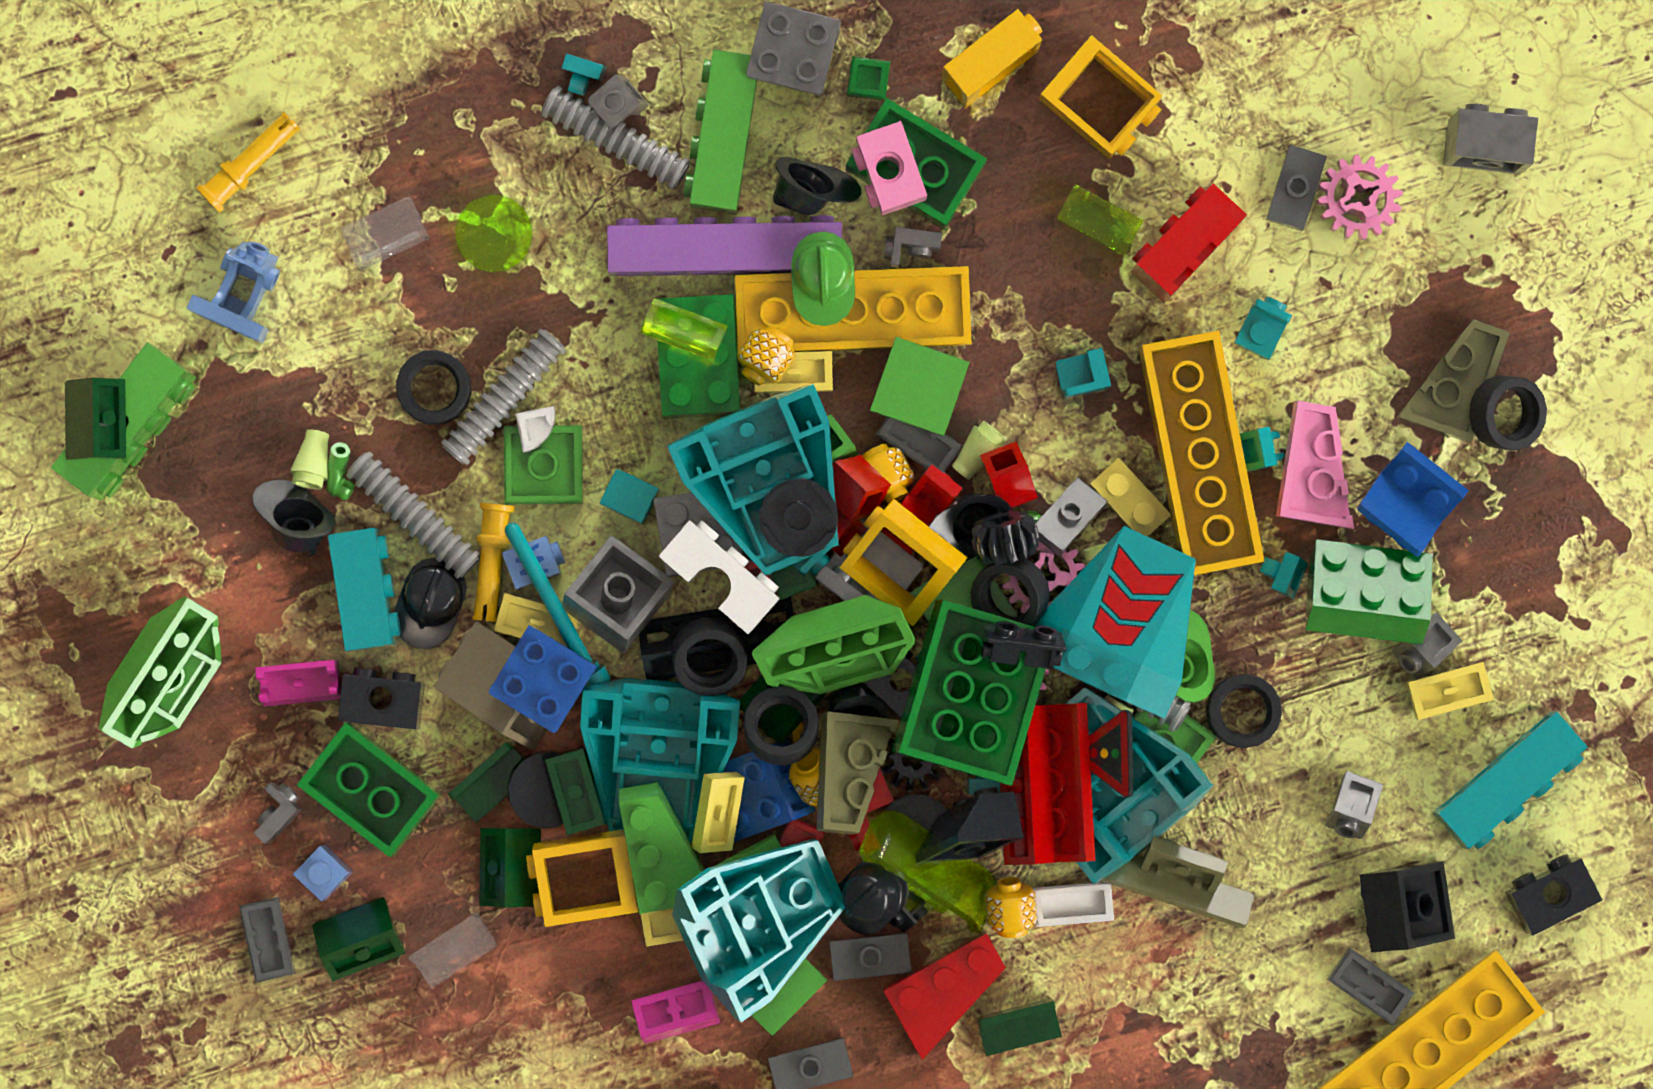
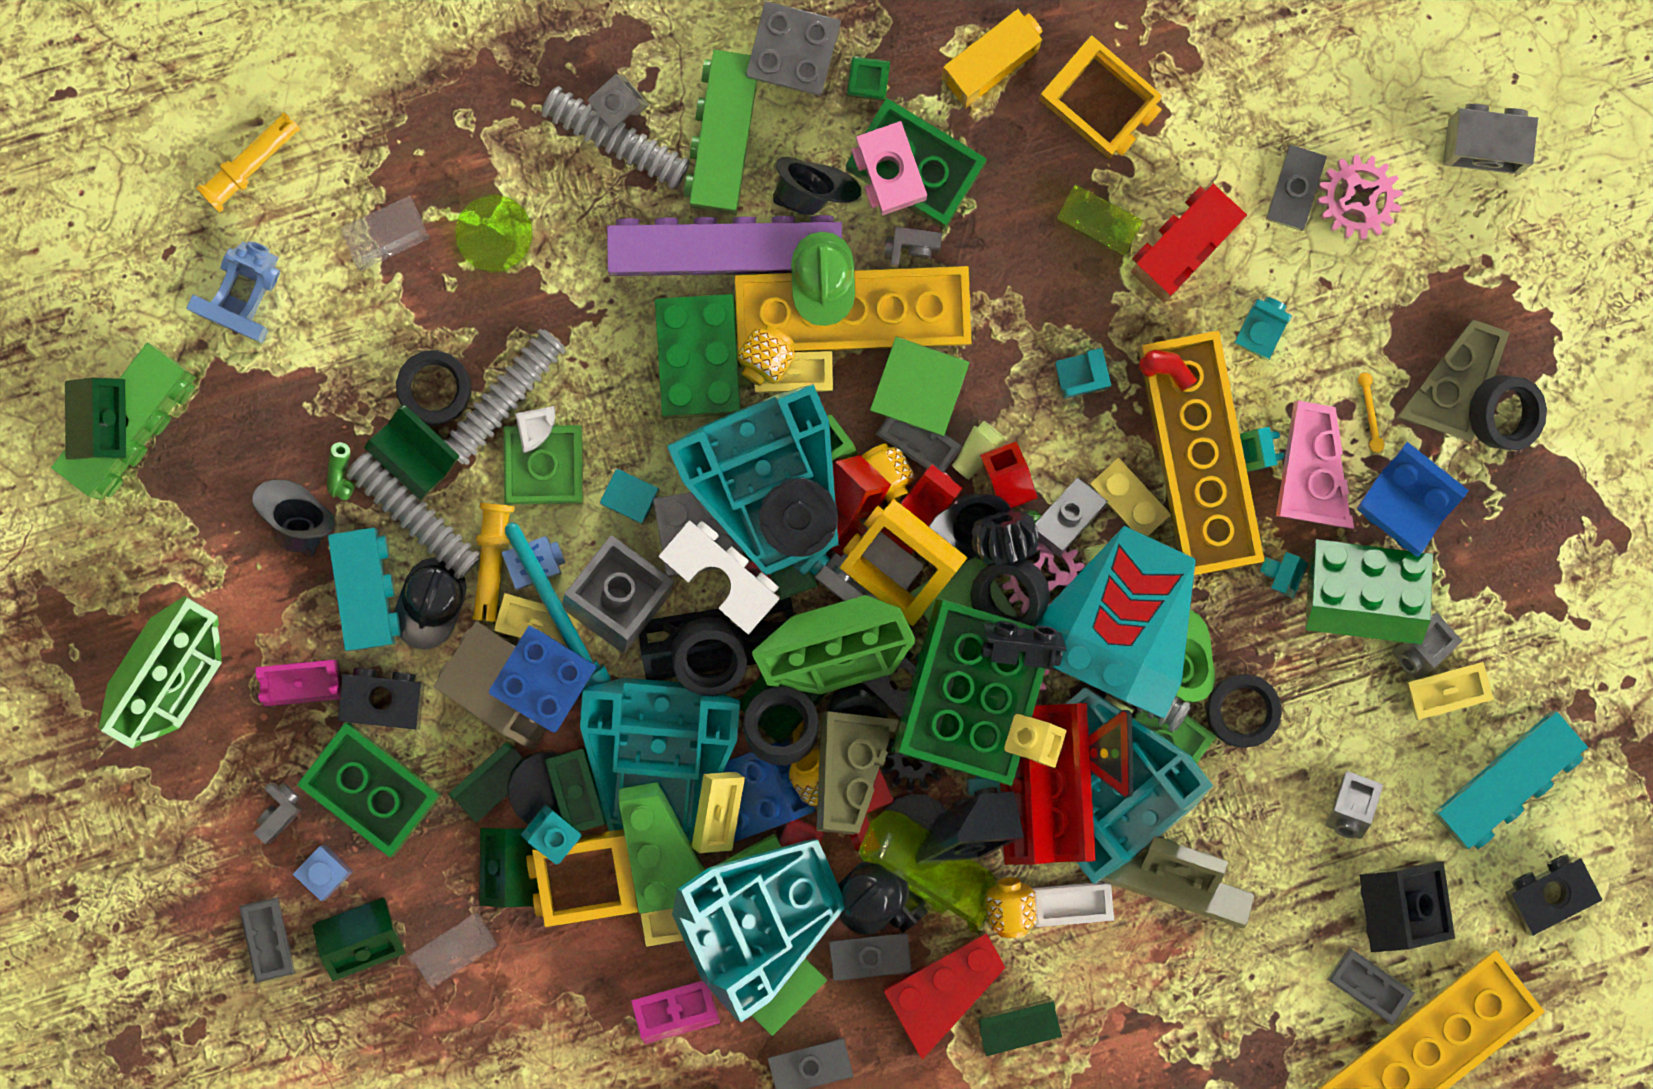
(311, 462): yellowish green cone -> none
(412, 452): none -> dark green panel
(551, 835): none -> teal bracket
(582, 72): teal tile -> none
(683, 329): clear neon green plate -> none
(1035, 740): none -> light yellow bracket
(1167, 363): none -> red arm
(1375, 444): none -> yellow hinge

